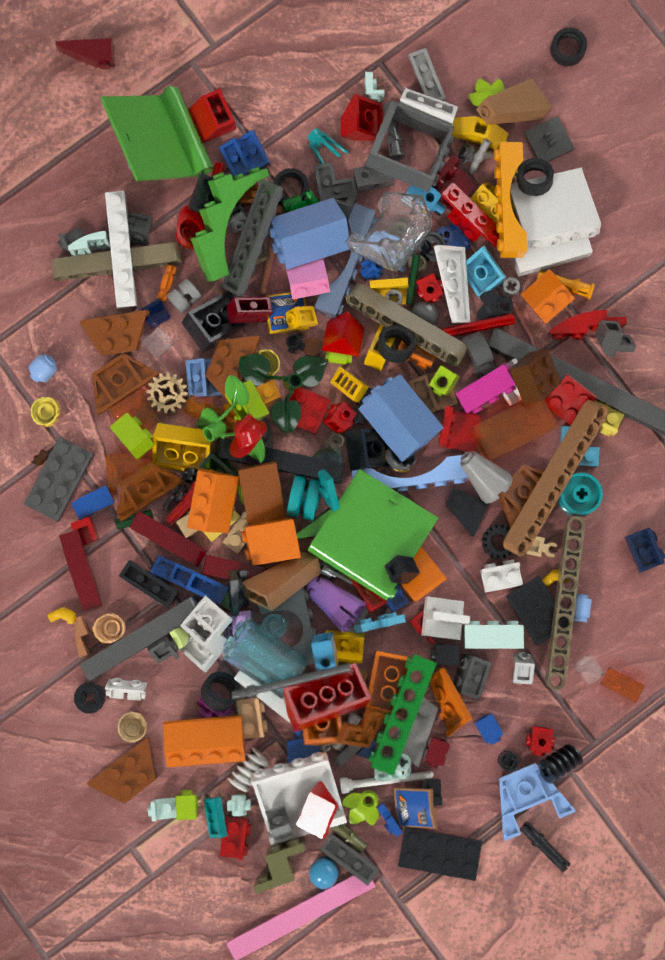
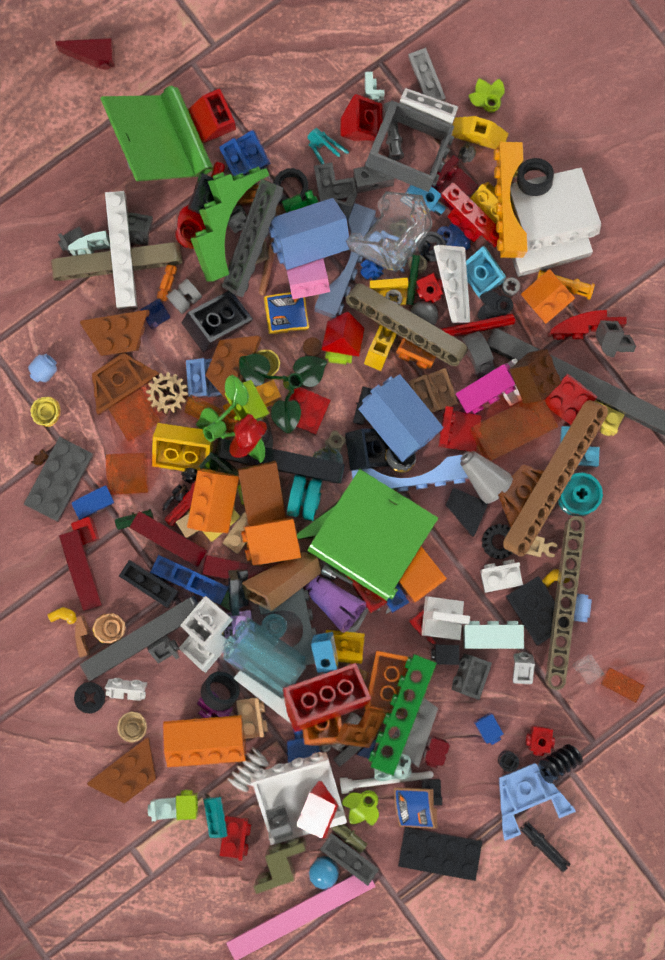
(132, 436): lime brick -> none
(143, 488): dark orange wing -> none
(158, 342): clear panel -> none
(180, 637): yellowish green tile -> none
(239, 805): light aqua gear -> none
(249, 309): dark red brick -> none
(253, 690): dark grey bar -> none
(290, 341): black plate -> none
(301, 317): yellow bracket -> none
(328, 490): teal plate -> none
(340, 417): red brick -> none
(359, 391): yellow slope -> none
(383, 621): medium azure plate -> none
(391, 824): blue plate -> none
(399, 332): black tyre -> none
(402, 569): black panel -> none
(451, 377): lime brick -> none
(451, 704): orange wing -> none
(481, 155): light grey piece -> none
(515, 104): medium nougat slope -> none
(549, 140): dark grey piece -> none
(571, 33): black tyre -> none
(645, 549): dark blue bracket -> none

